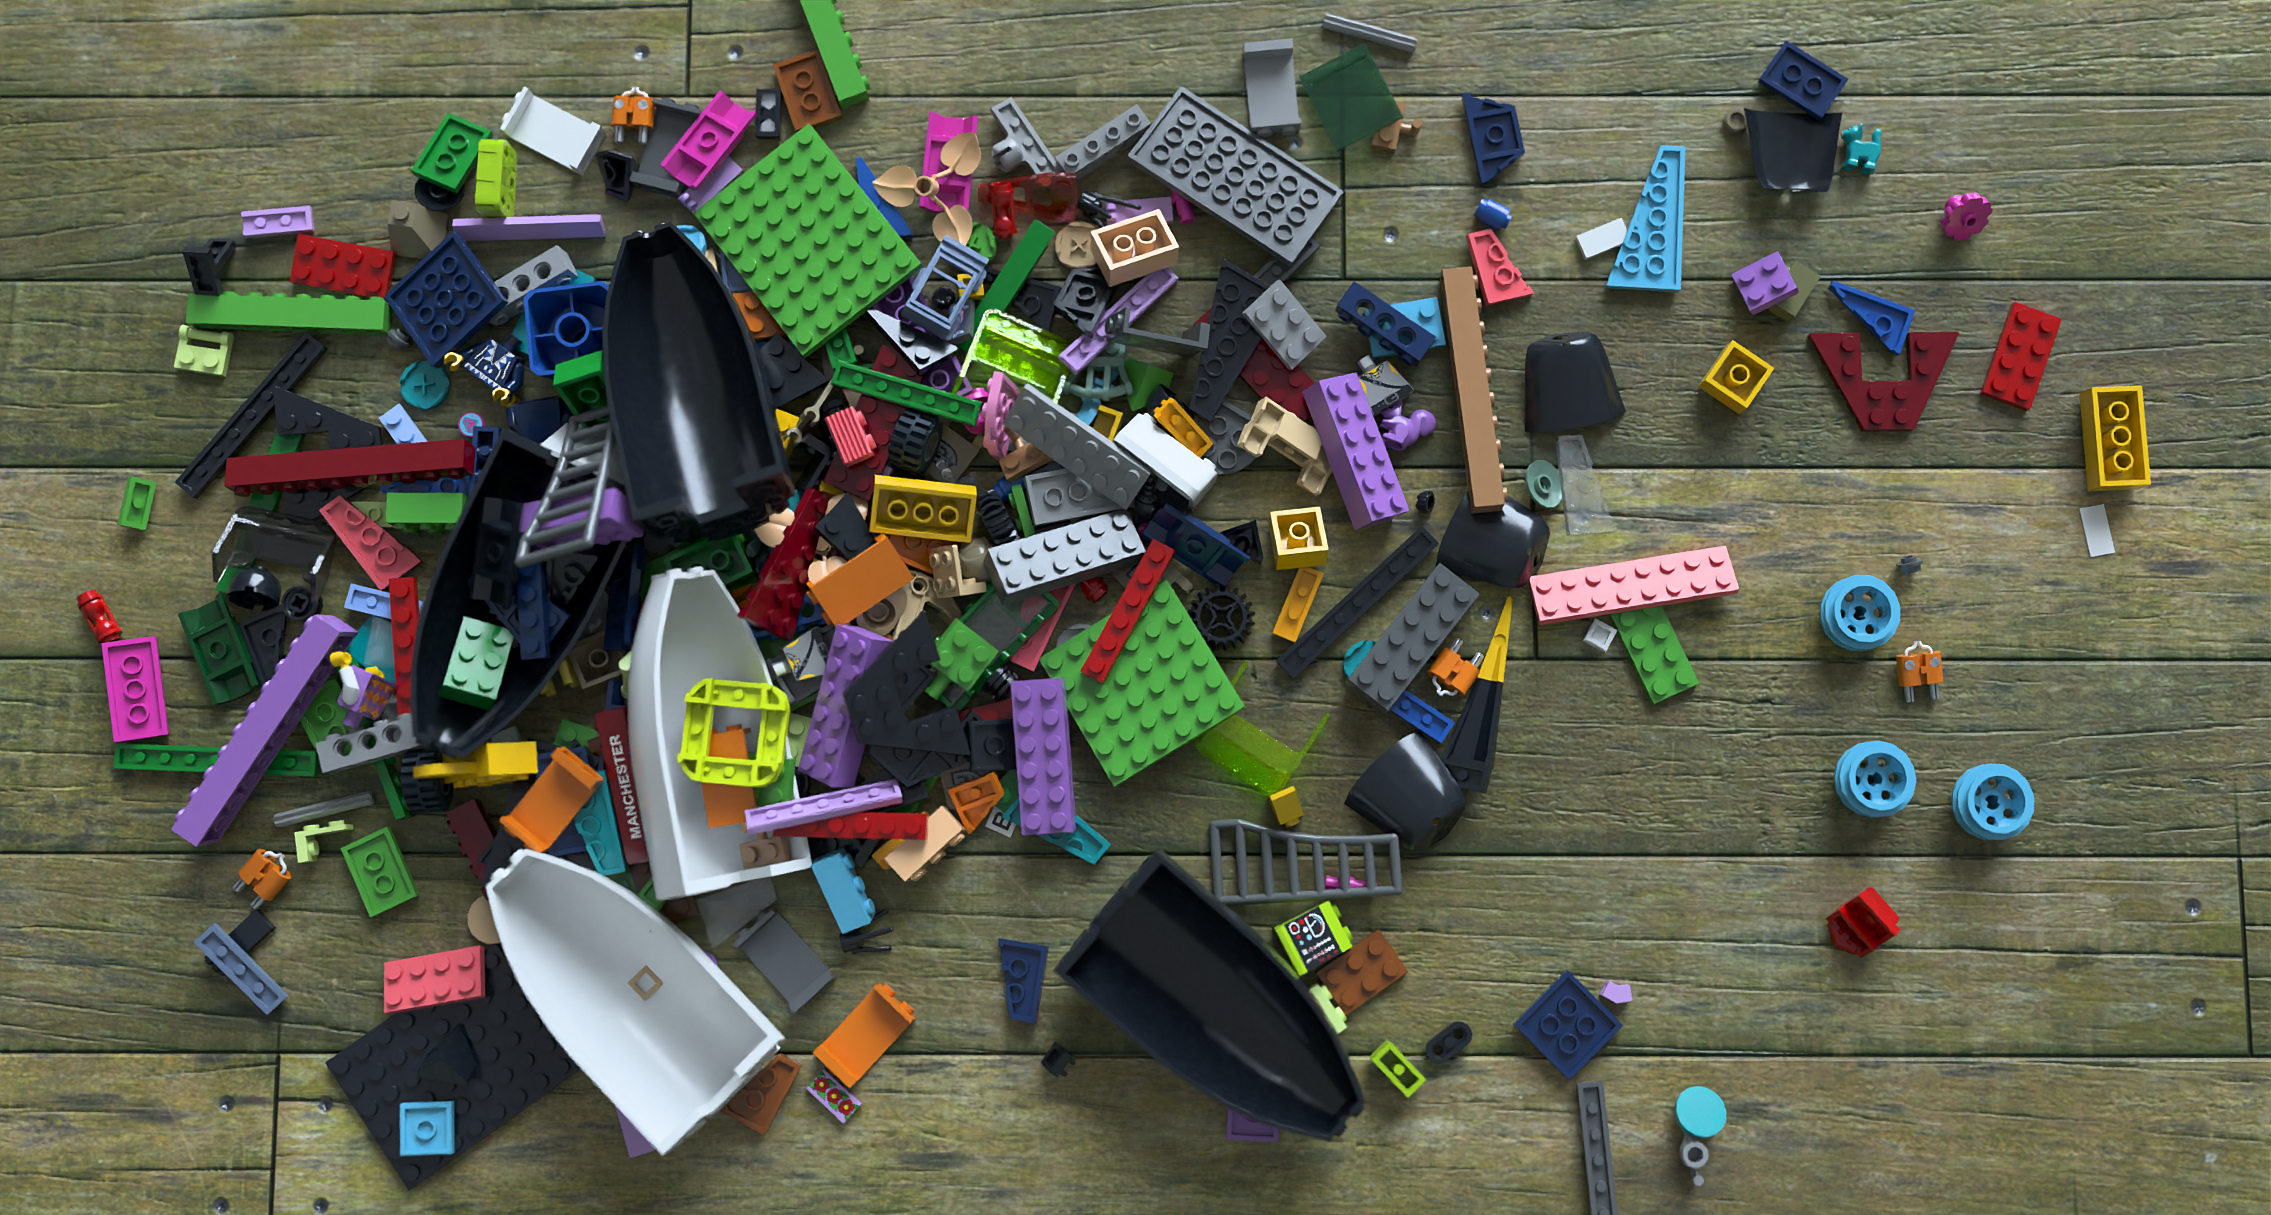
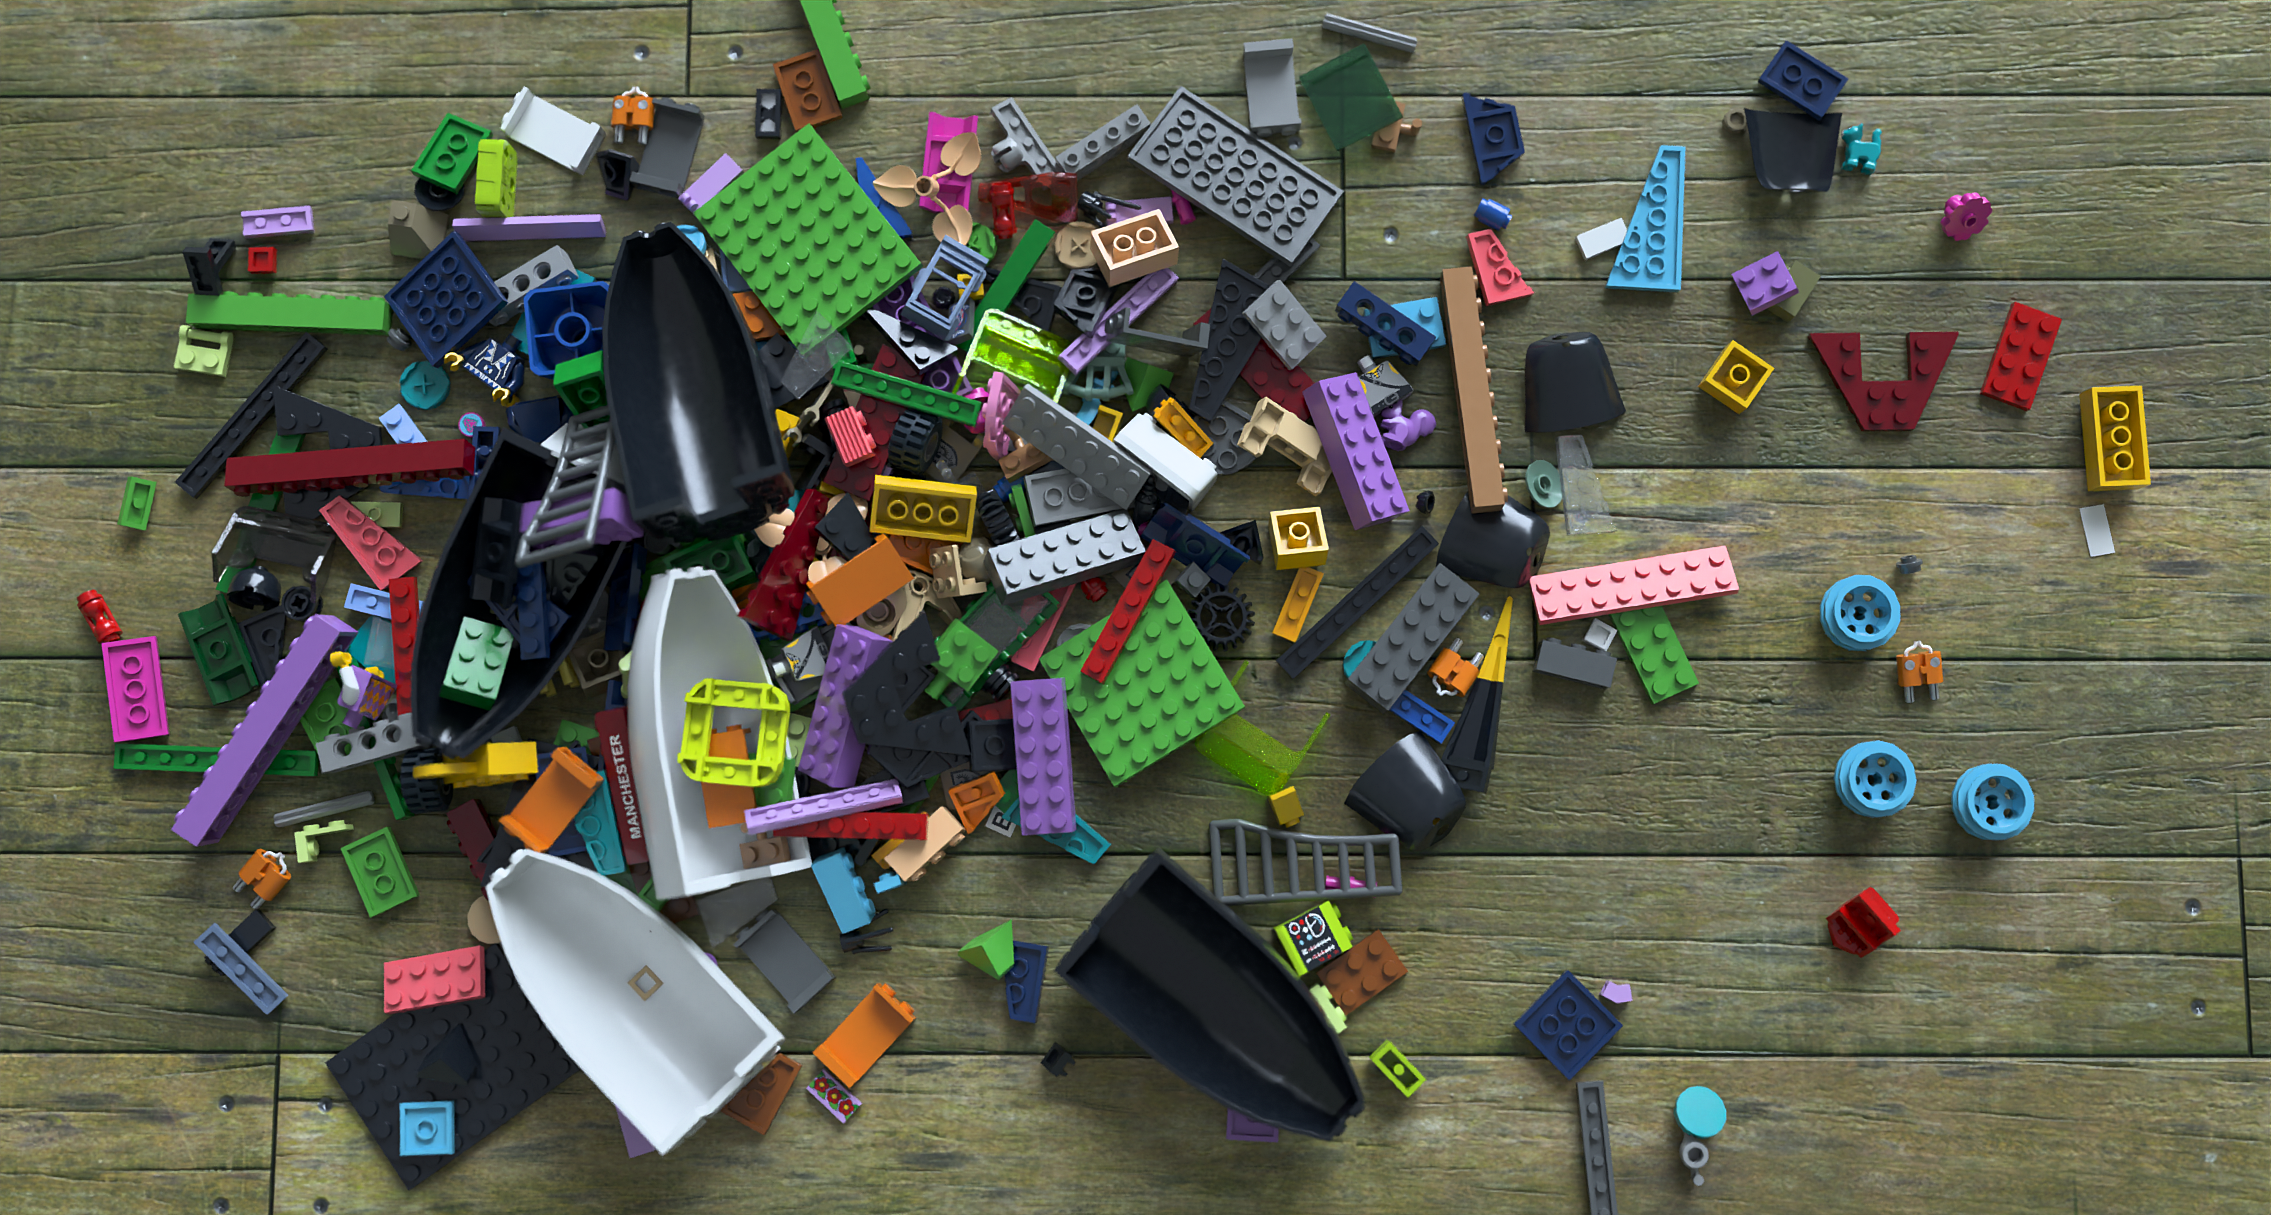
(262, 260): none -> red plate
(342, 266): red plate -> none
(424, 511): bright green brick -> none
(708, 141): dark pink piece -> none
(814, 356): none -> clear wing
(888, 882): none -> medium azure plate
(991, 950): none -> bright green slope
(1192, 580): none -> dark grey plate
(1449, 1043): black plate -> none
(1574, 663): none -> dark grey brick
(1883, 318): blue wing -> none

